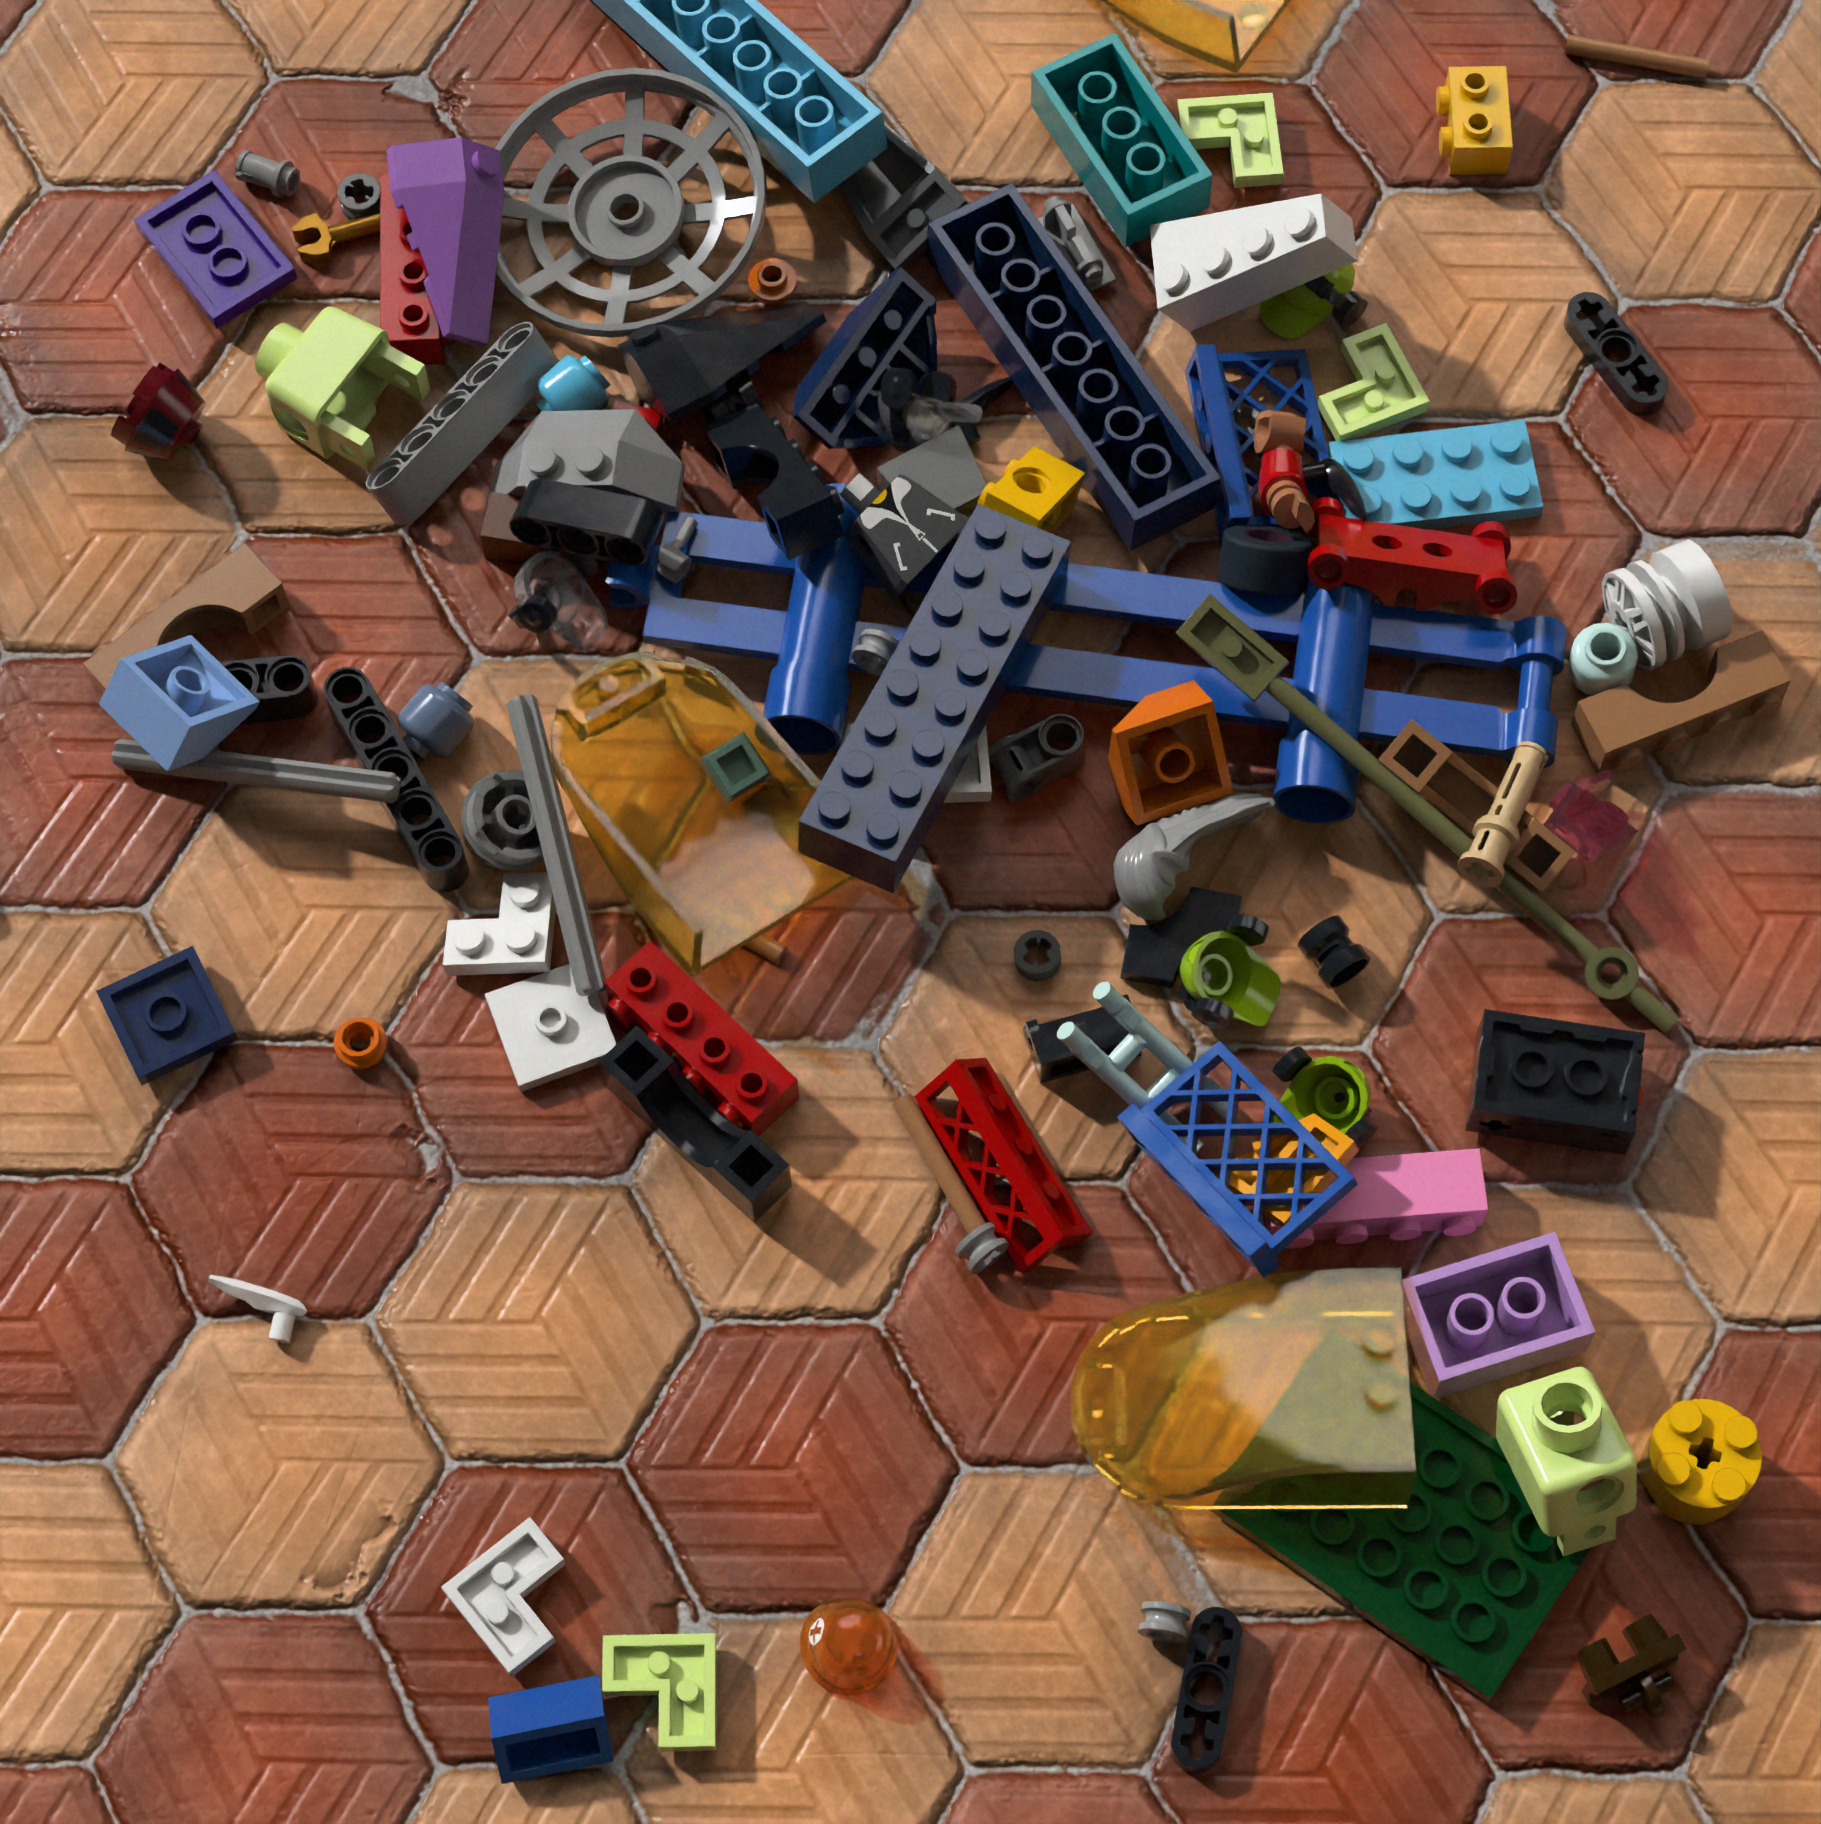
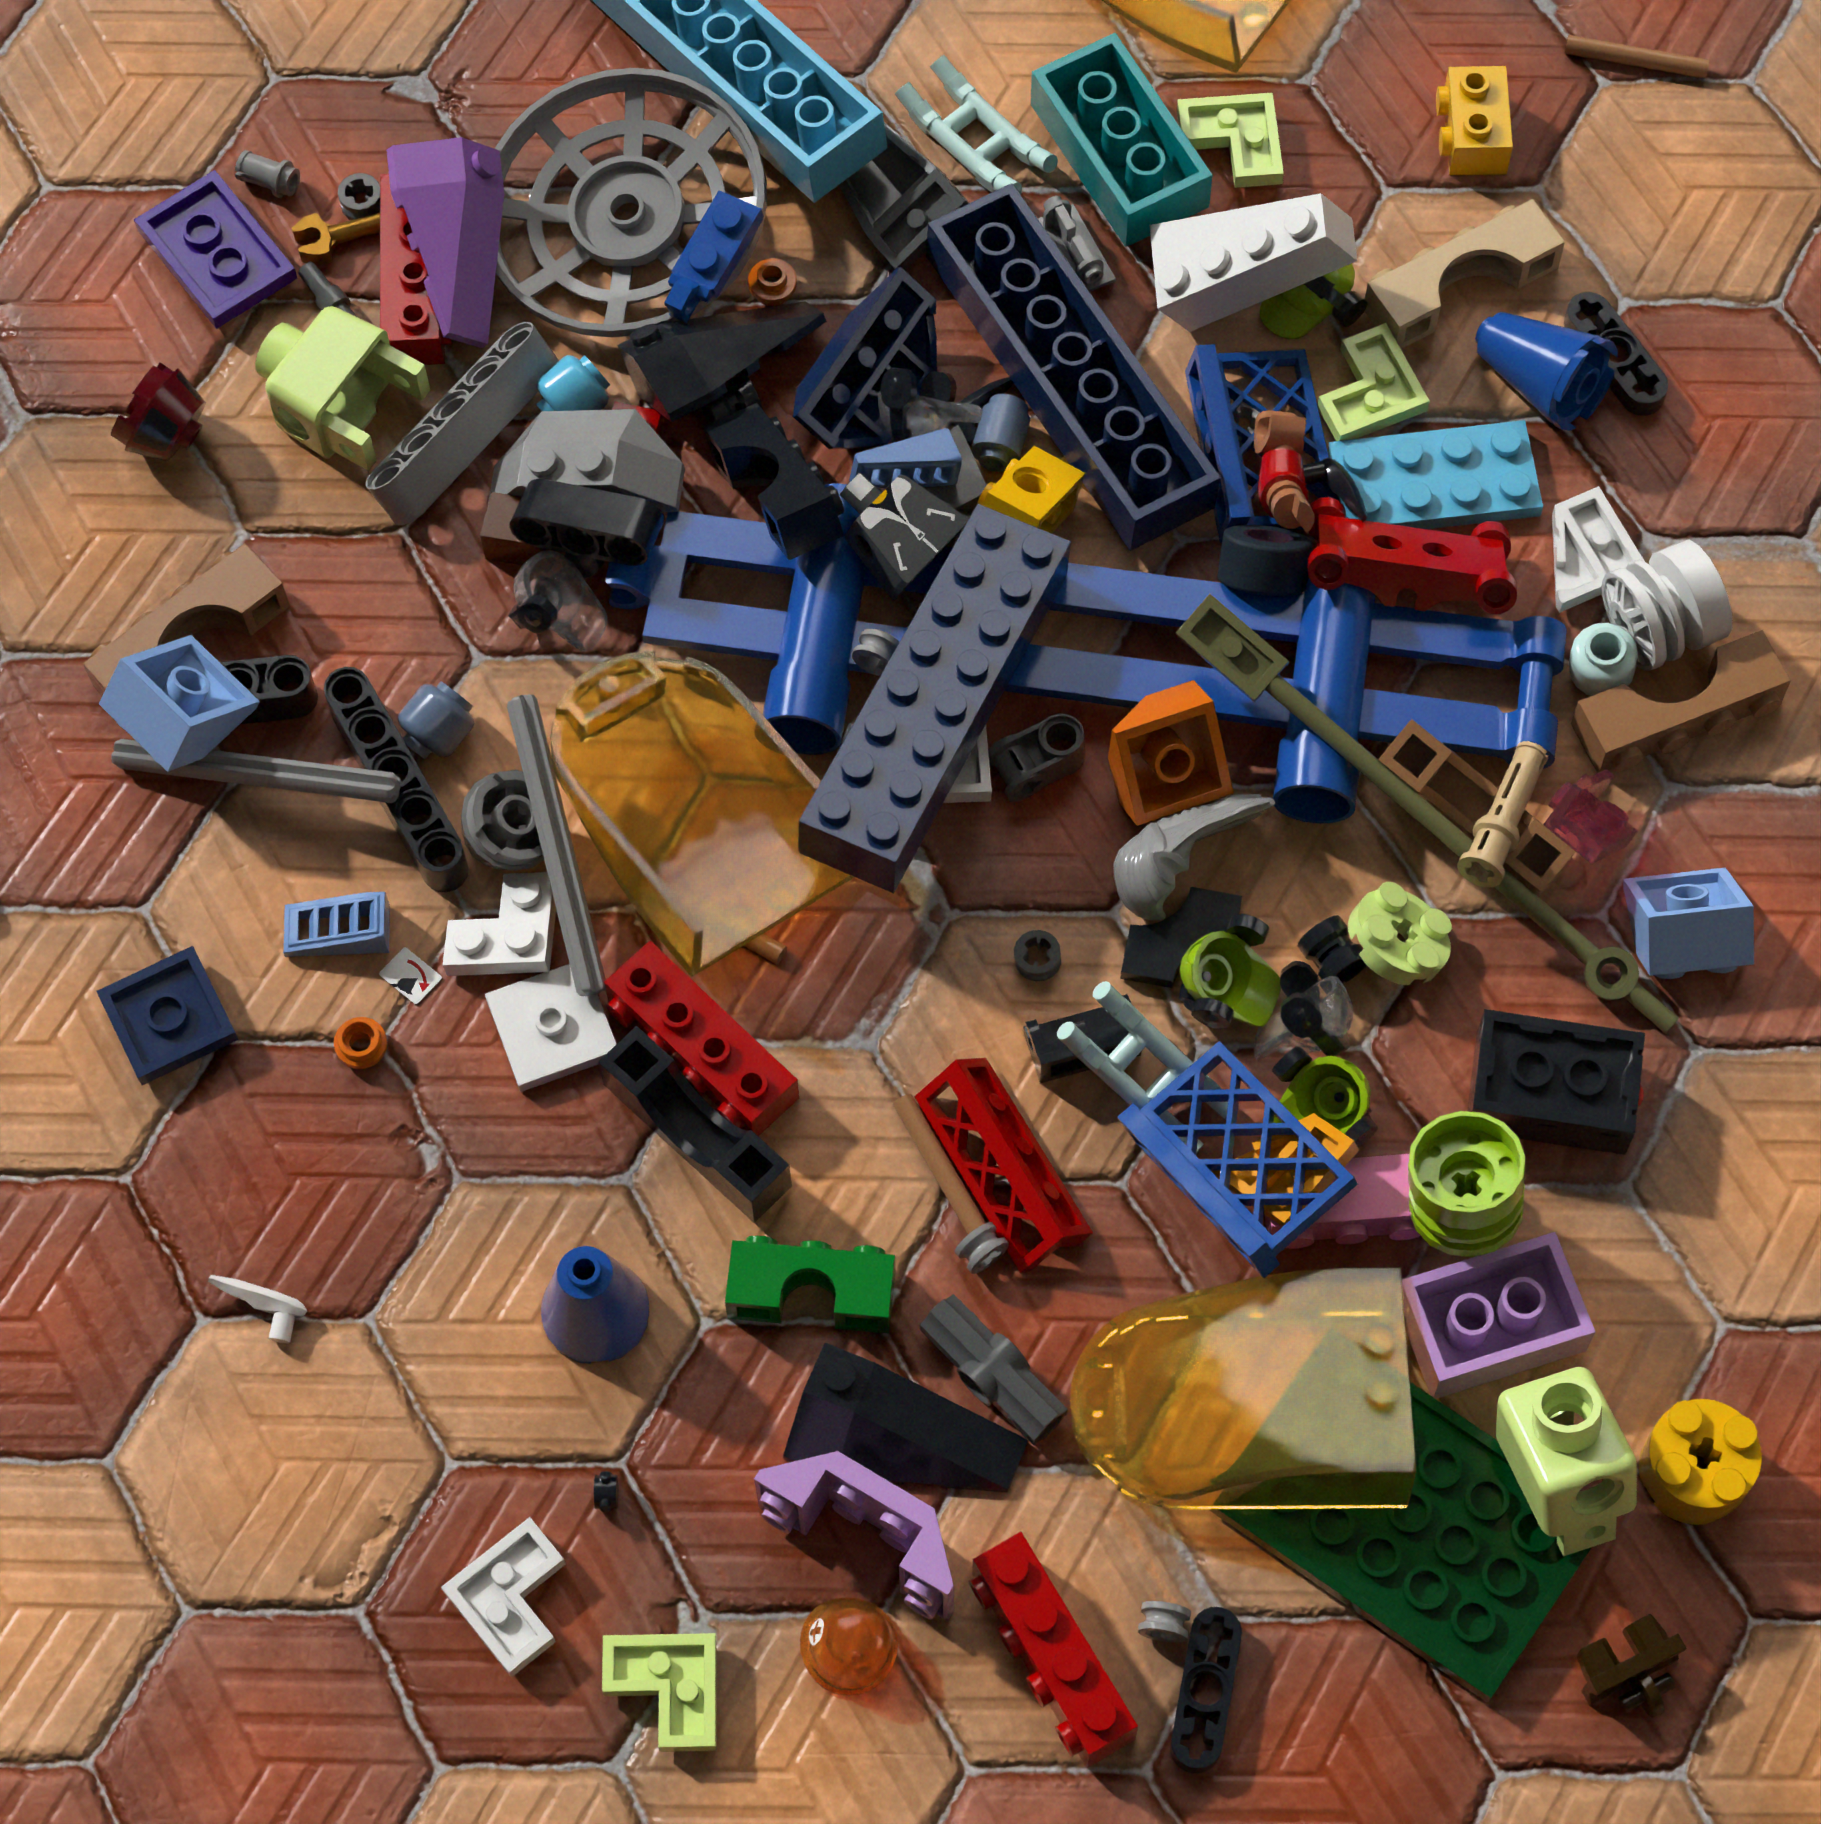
(326, 294): none -> dark grey bar
(355, 941): none -> medium blue slope
(410, 975): none -> white sticker
(550, 1729): blue brick -> none
(594, 1307): none -> blue cone
(606, 1491): none -> black piece
(673, 562): light grey hand -> none
(711, 254): none -> blue hinge
(735, 767): sand green tile -> none
(767, 1272): none -> green arch
(799, 1490): none -> lavender slope
(899, 1428): none -> black wedge
(925, 459): none -> medium blue slope
(973, 107): none -> light aqua piece
(993, 1369): none -> dark grey piece
(1001, 432): none -> sand blue brick
(1053, 1649): none -> red brick
(1311, 1017): none -> cap
(1392, 911): none -> yellowish green plate
(1466, 1183): none -> lime wheel
(1512, 247): none -> tan arch
(1549, 364): none -> blue cone
(1587, 546): none -> white wing
(1690, 922): none -> light blue slope

